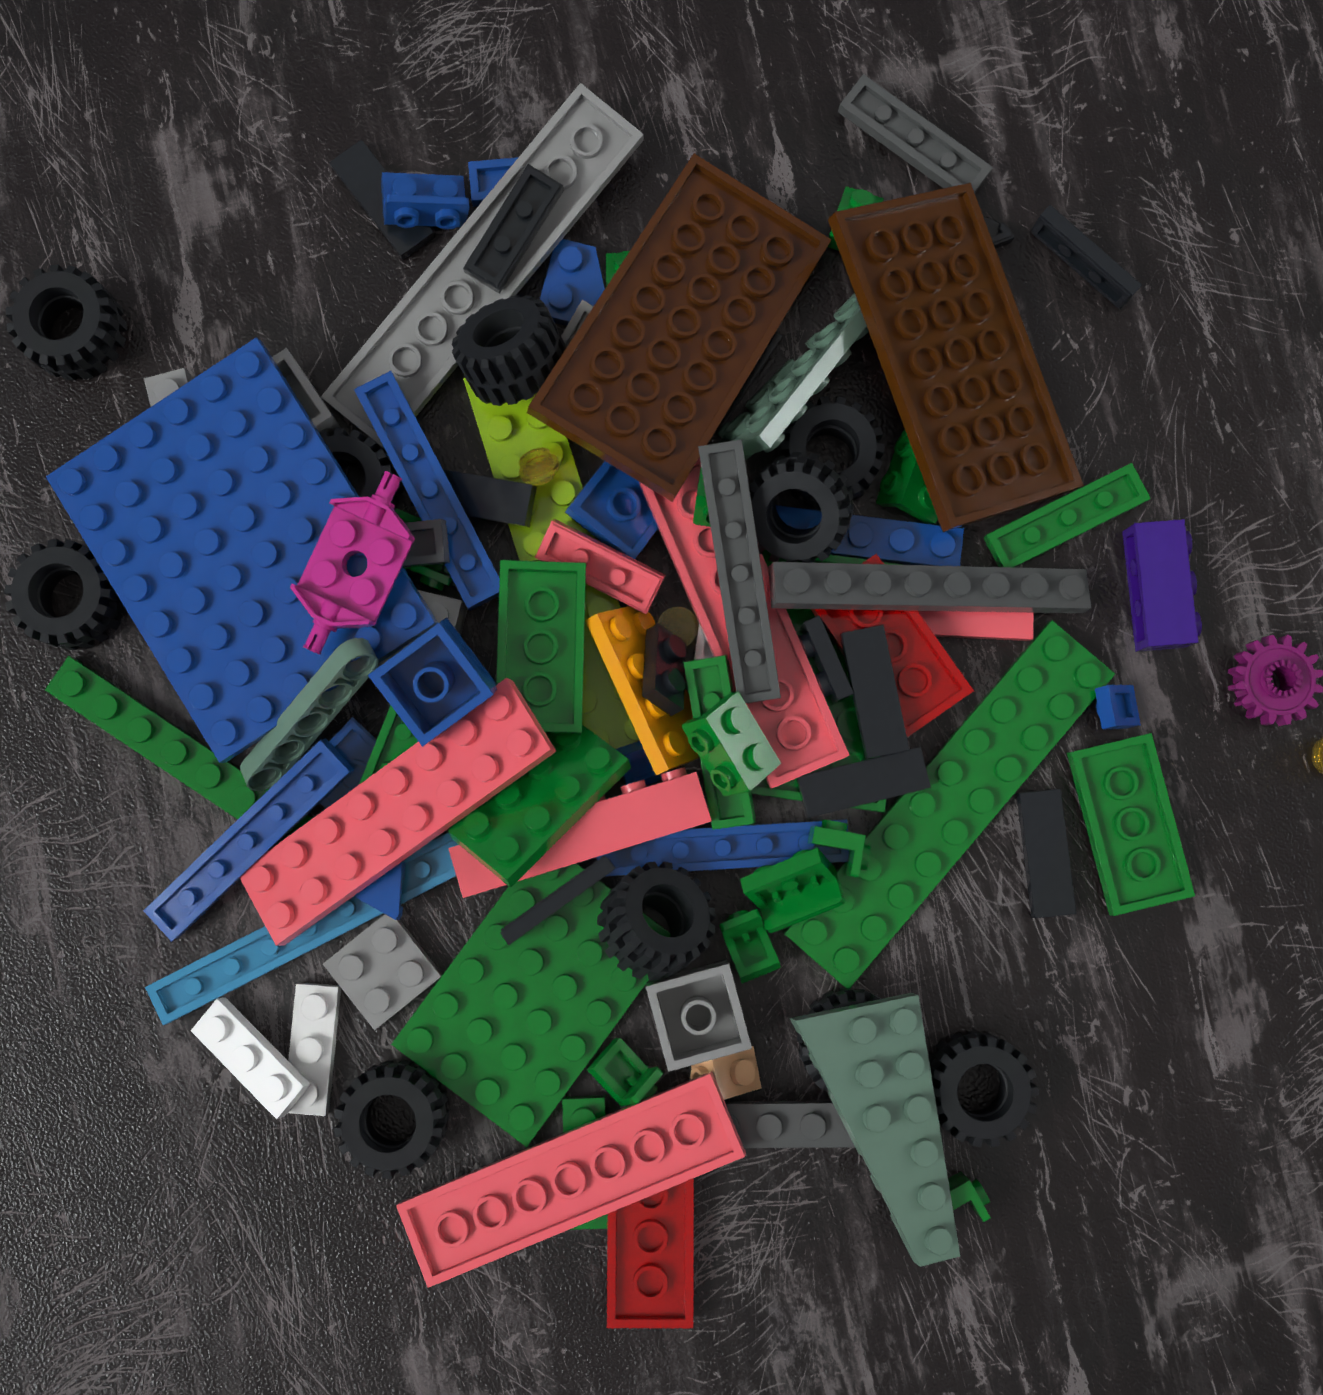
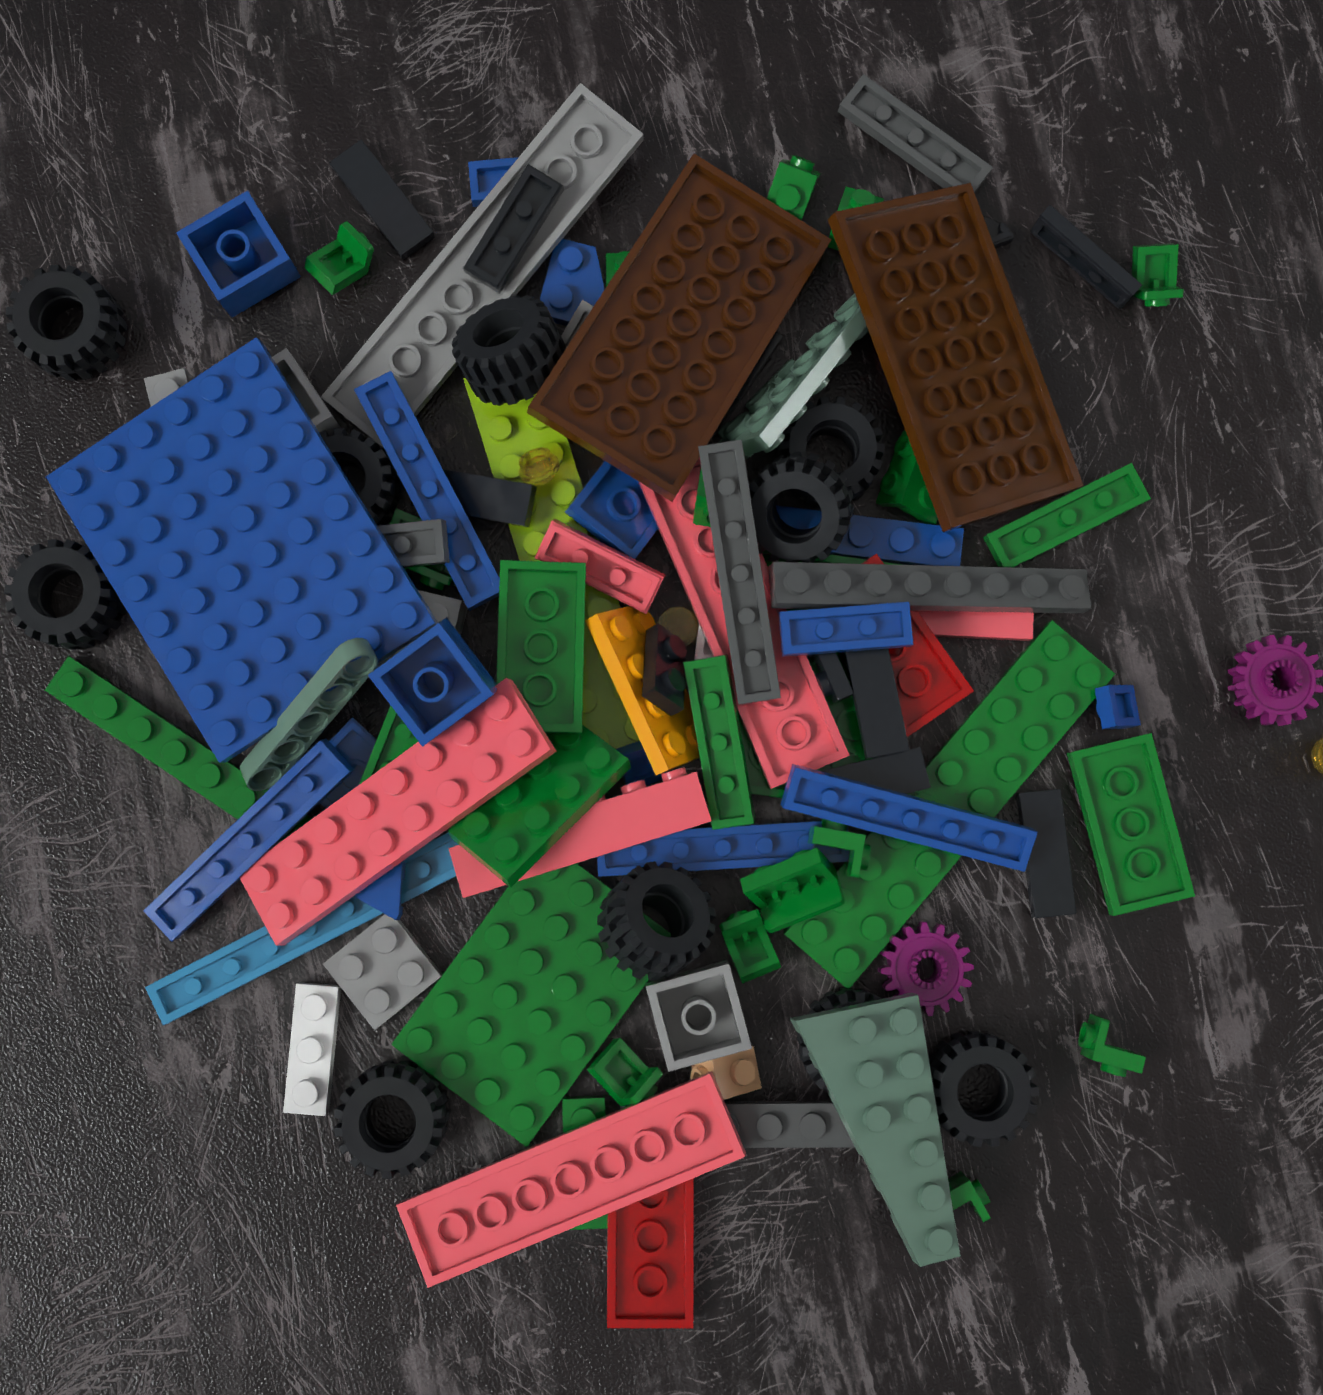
(238, 254): none -> blue brick
(250, 1057): white plate -> none
(341, 260): none -> green bracket
(352, 528): dark pink plate -> none
(424, 200): blue bracket -> none
(557, 899): black tile -> none
(731, 746): green bracket -> none
(793, 185): none -> green bracket
(845, 629): none -> blue plate
(908, 818): none -> blue plate
(947, 961): none -> magenta gear
(1112, 1058): none -> green bracket
(1157, 272): none -> green bracket
(1161, 585): dark purple brick -> none

